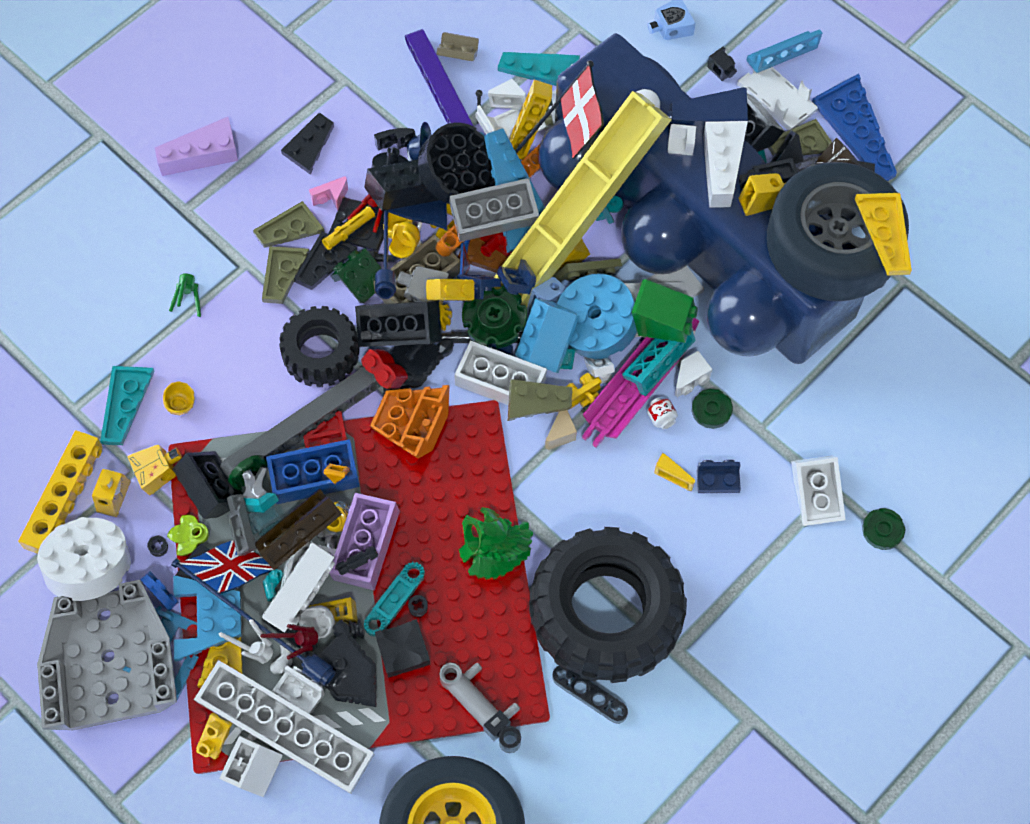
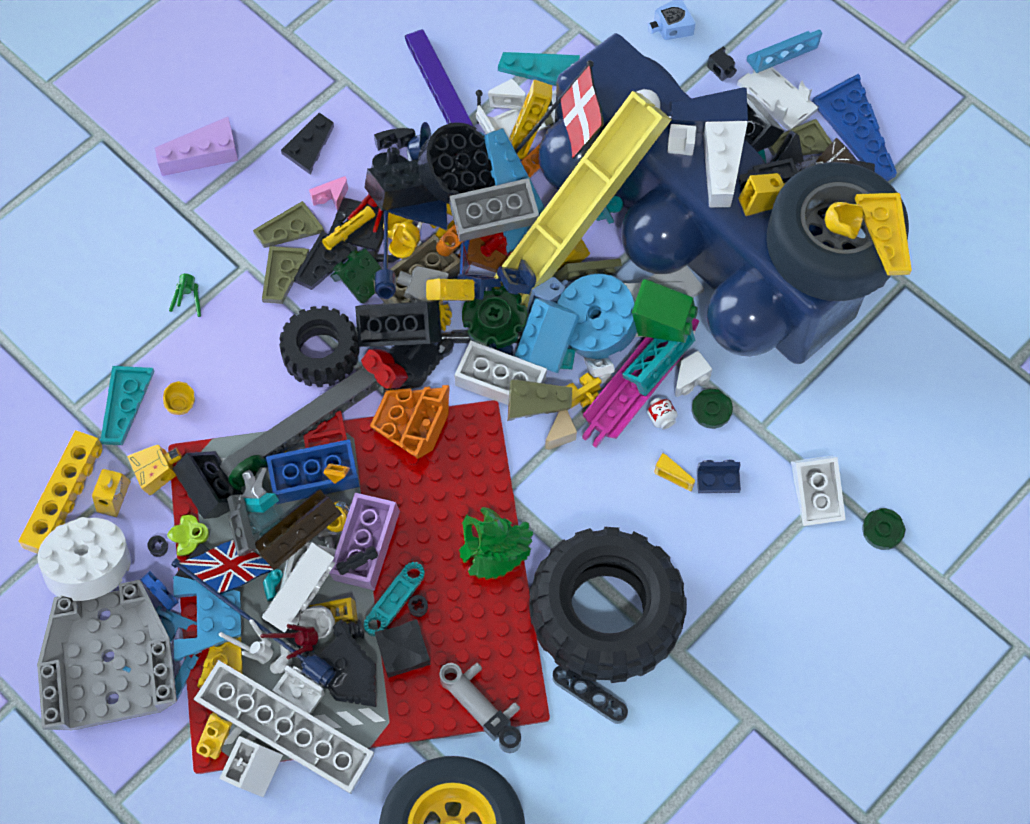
(458, 46): dark tan bracket -> none
(844, 219): none -> yellow hair

